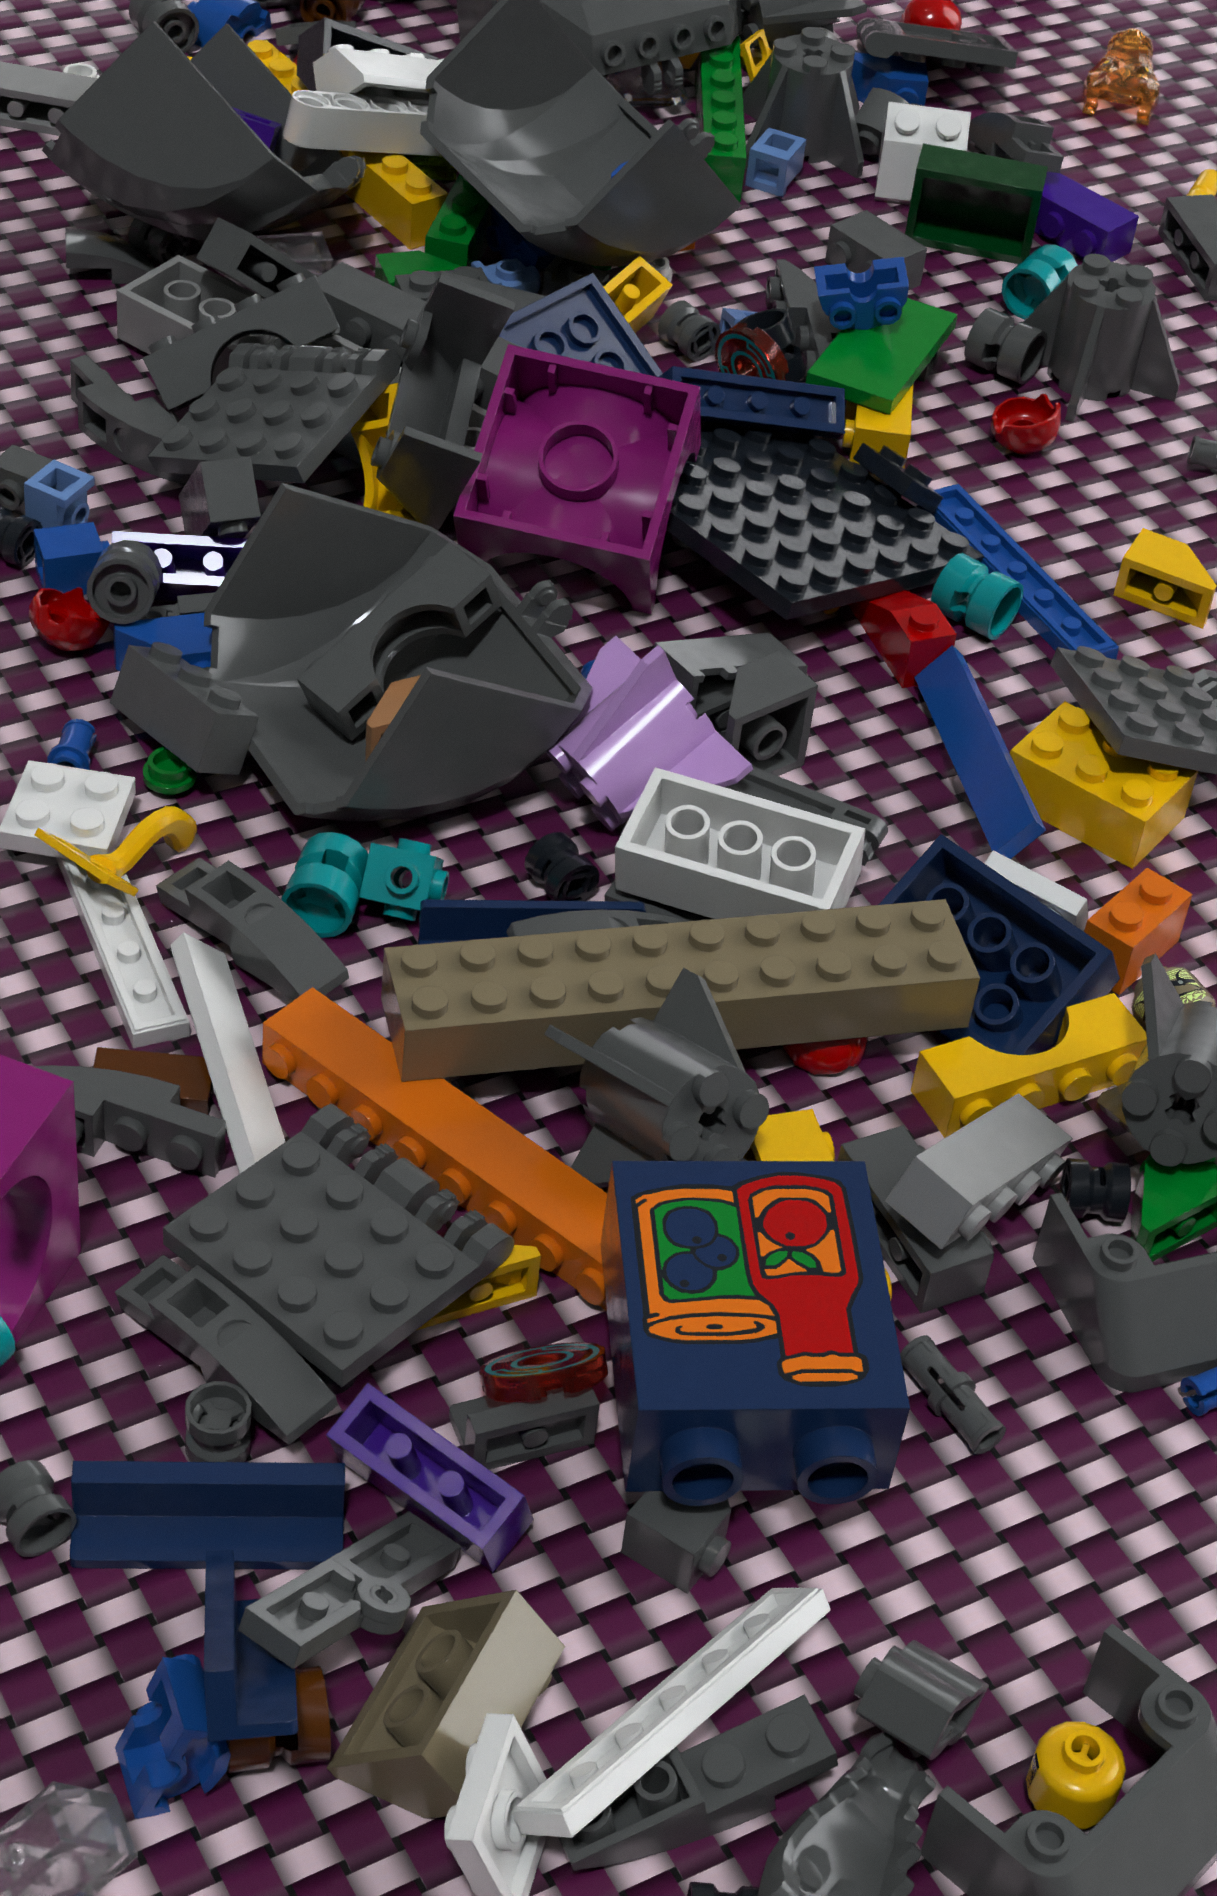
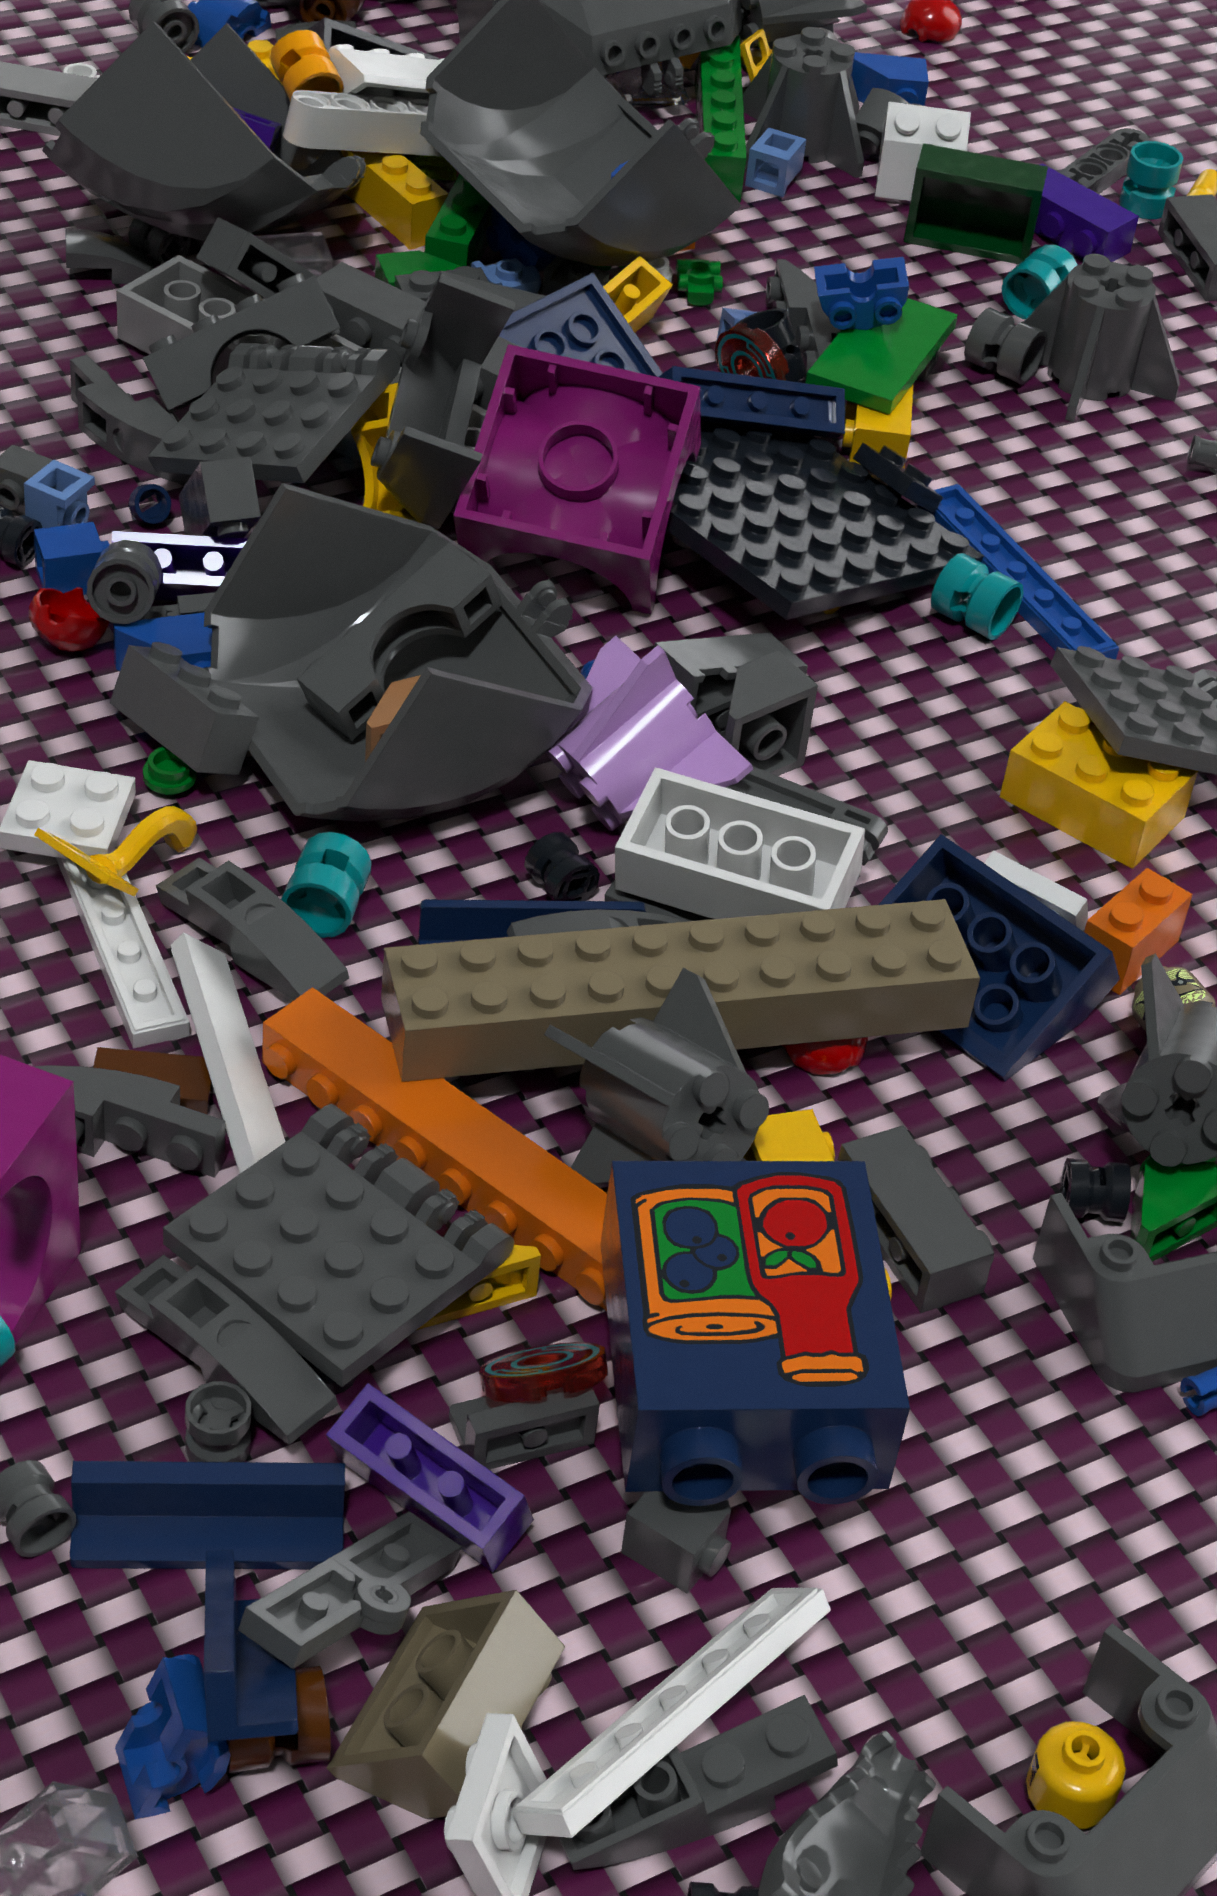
(74, 745): blue pin -> none
(154, 512): none -> dark blue hinge
(304, 64): none -> light orange wheel
(386, 870): teal brick -> none
(691, 332): dark grey wheel -> none
(699, 280): none -> green piece
(869, 238): dark grey brick -> none
(905, 632): red slope -> none
(919, 1697): dark grey brick -> none
(951, 46): dark grey hinge -> none
(976, 1421): dark grey pin -> none
(979, 754): blue tile -> none
(980, 1172): light grey brick -> none
(1015, 139): dark grey slope -> none
(1026, 423): red hair -> none
(1093, 1052): yellow arch -> none
(1105, 161): none -> dark grey beam
(1124, 75): clear orange animal -> none
(1151, 174): none -> teal wheel
(1166, 578): yellow slope -> none

